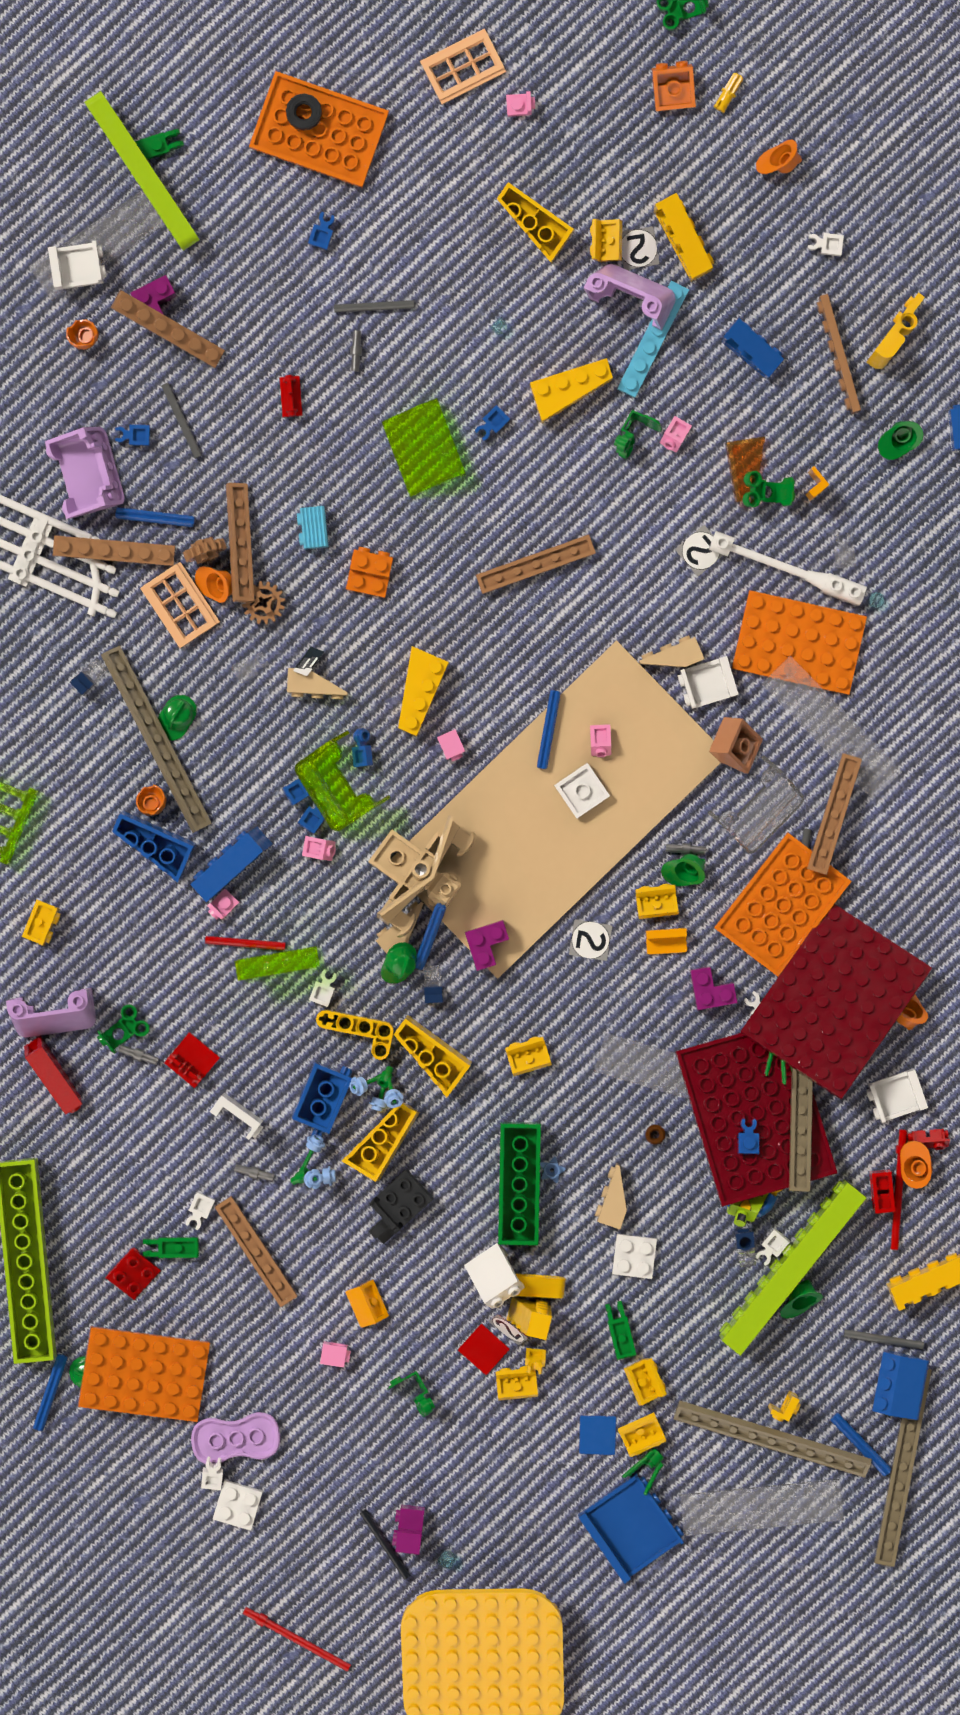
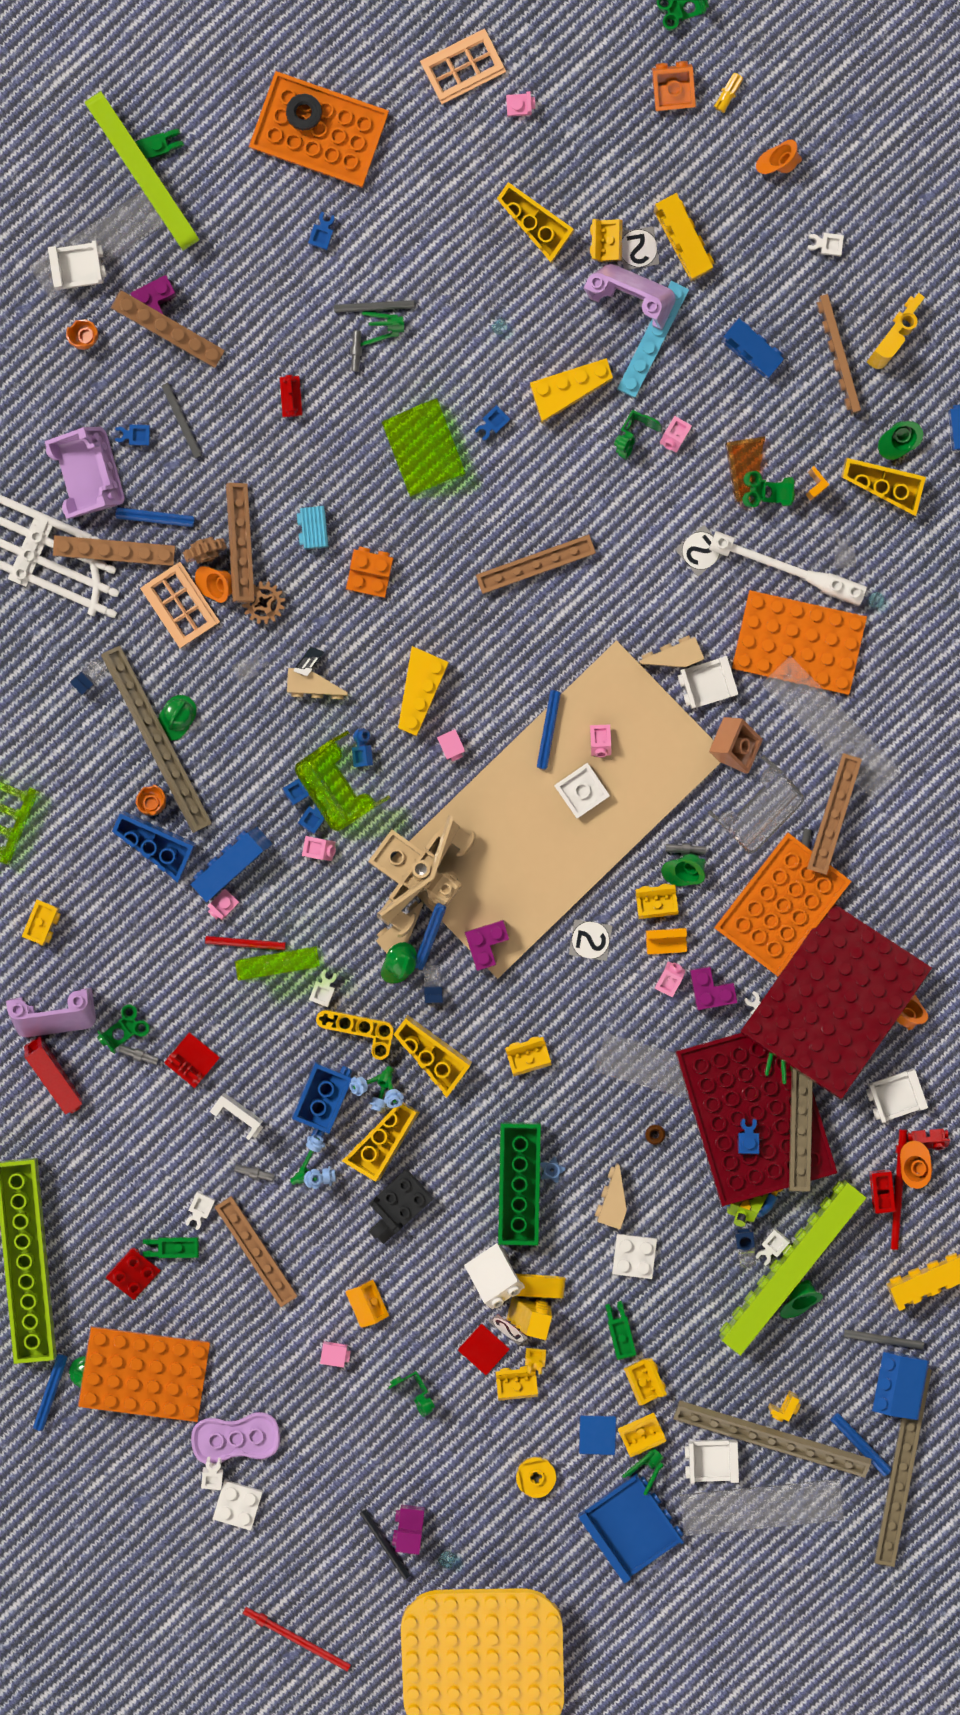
(394, 323): none -> green plant
(530, 1487): none -> yellow plate
(670, 978): none -> bright pink bracket
(712, 1460): none -> white panel
(892, 485): none -> yellow wedge

